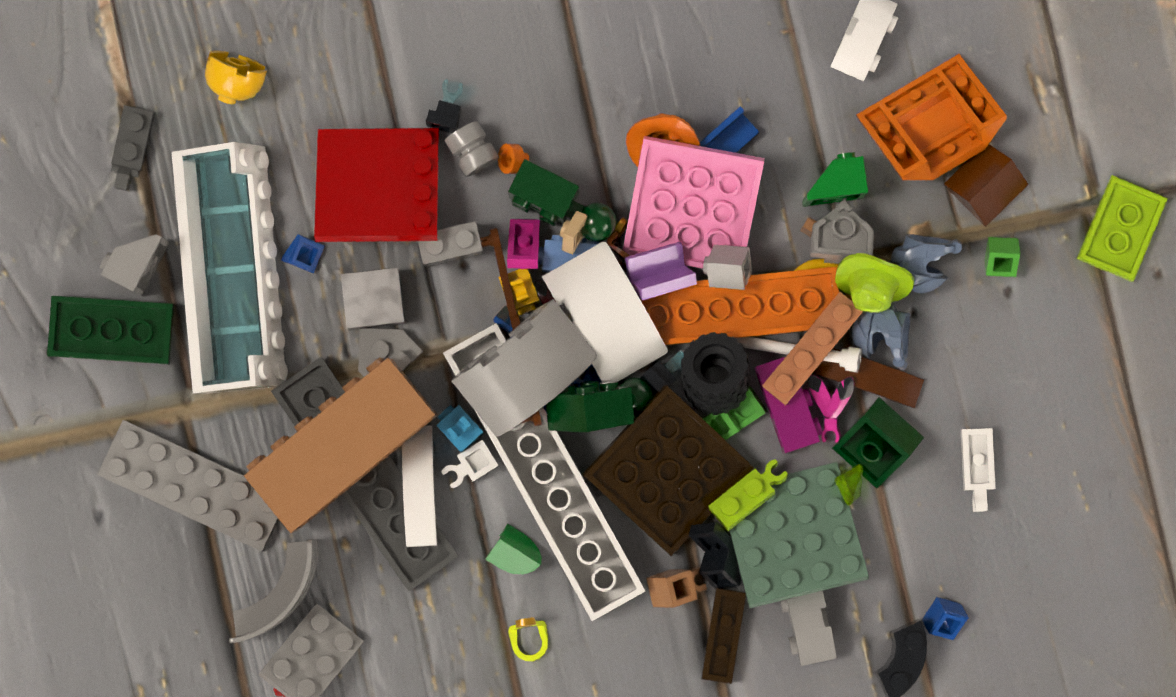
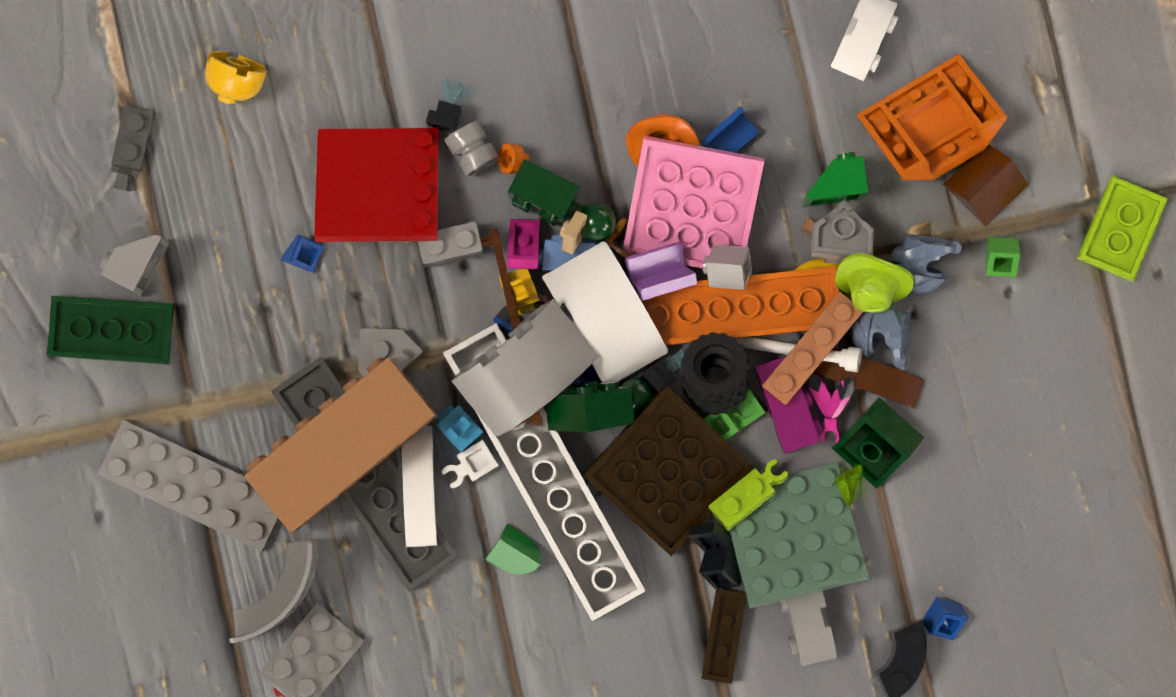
(229, 268): window -> none
(373, 298): flat silver piece -> none
(527, 622): neon yellow piece -> none
(674, 587): medium nougat brick -> none
(978, 465): white plate -> none

